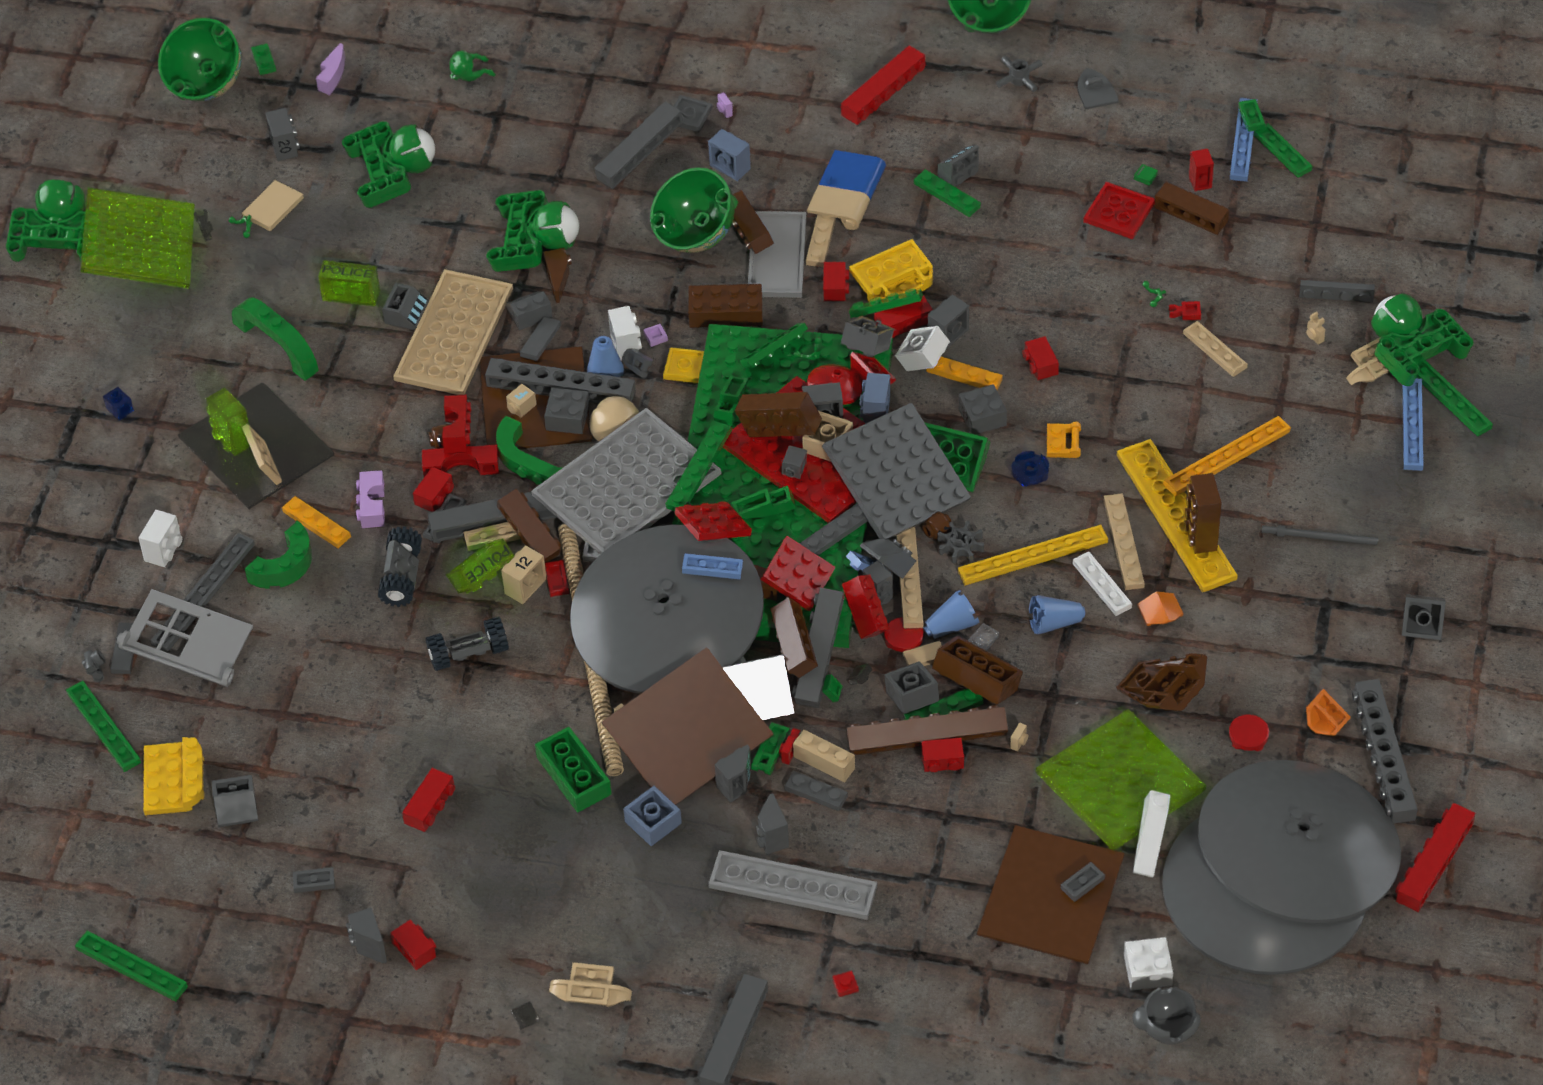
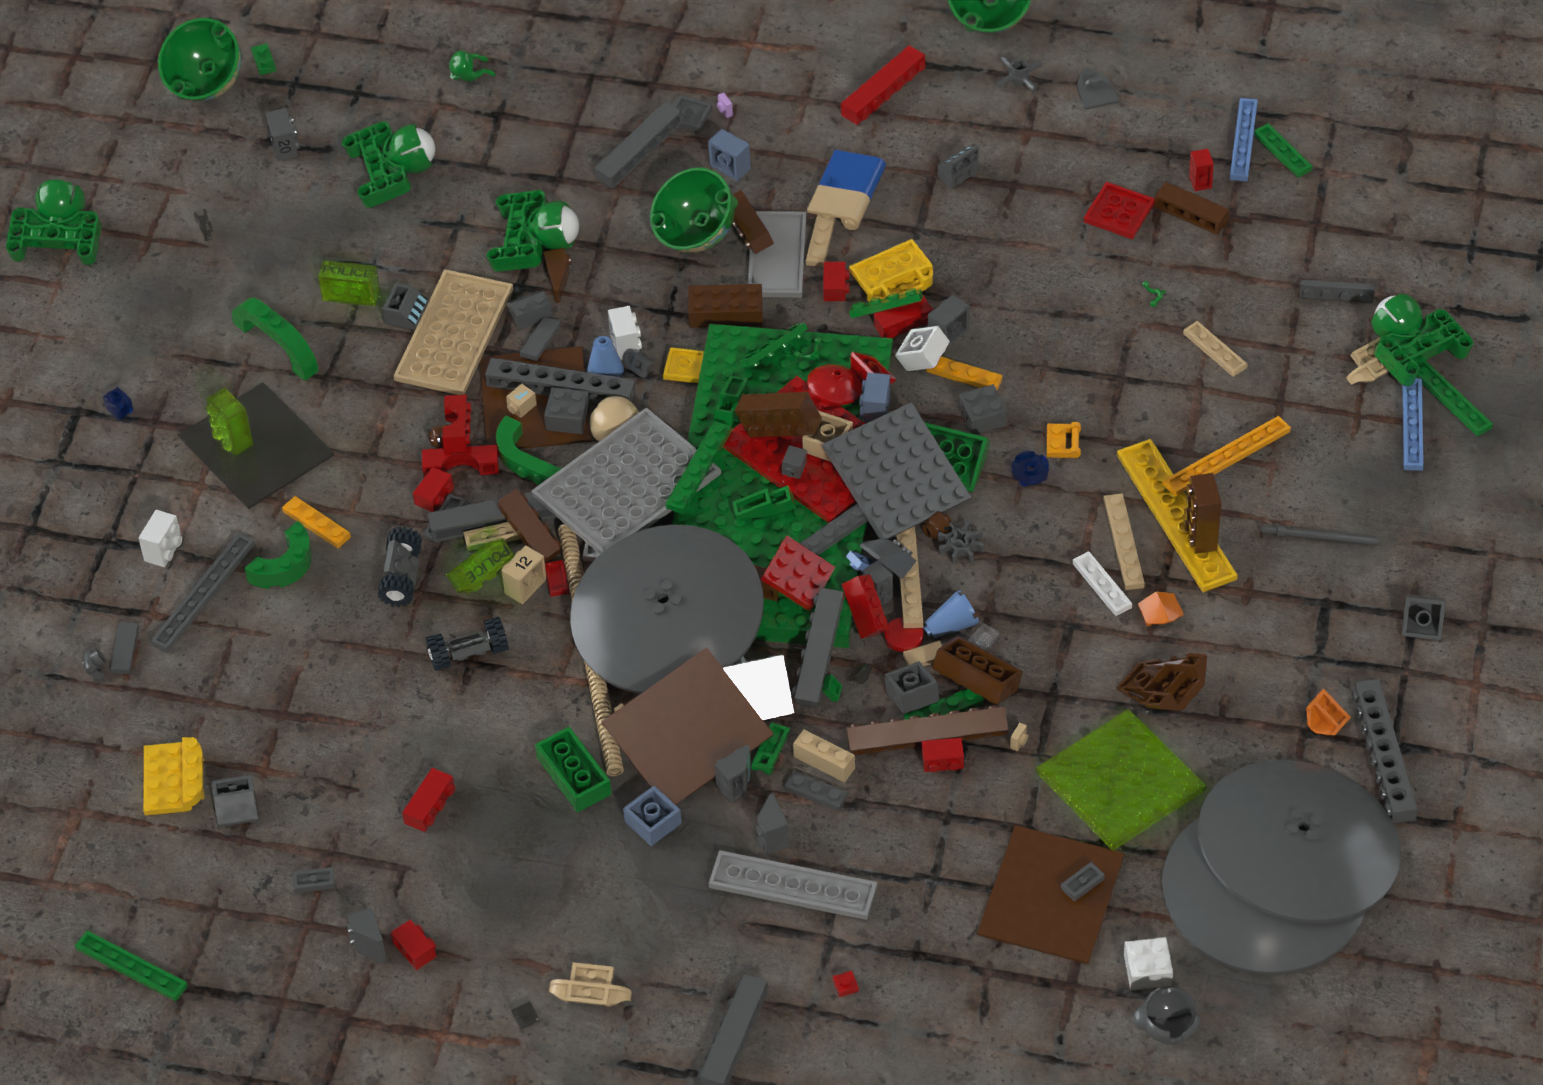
(103, 726): green plate -> none
(137, 238): clear neon green plate -> none
(209, 649): light grey door -> none
(246, 234): green piece -> none
(262, 454): tan tile -> none
(272, 205): tan tile -> none
(331, 70): lavender slope -> none
(371, 511): lavender arch -> none
(655, 335): lavender plate -> none
(712, 566): medium blue plate -> none
(713, 521): red plate -> none
(786, 749): red plate -> none
(793, 637): brick -> none
(826, 398): dark grey brick -> none
(866, 336): dark grey brick -> none
(947, 193): green plate -> none
(1032, 555): yellow tile -> none
(1041, 358): red brick -> none
(1053, 613): medium blue cone -> none
(1145, 174): green tile -> none
(1151, 832): white slope -> none
(1188, 310): red plate -> none
(1248, 732): red tile -> none
(1251, 115): green plate -> none
(1314, 328): tan plate -> none
(1435, 857): red brick -> none

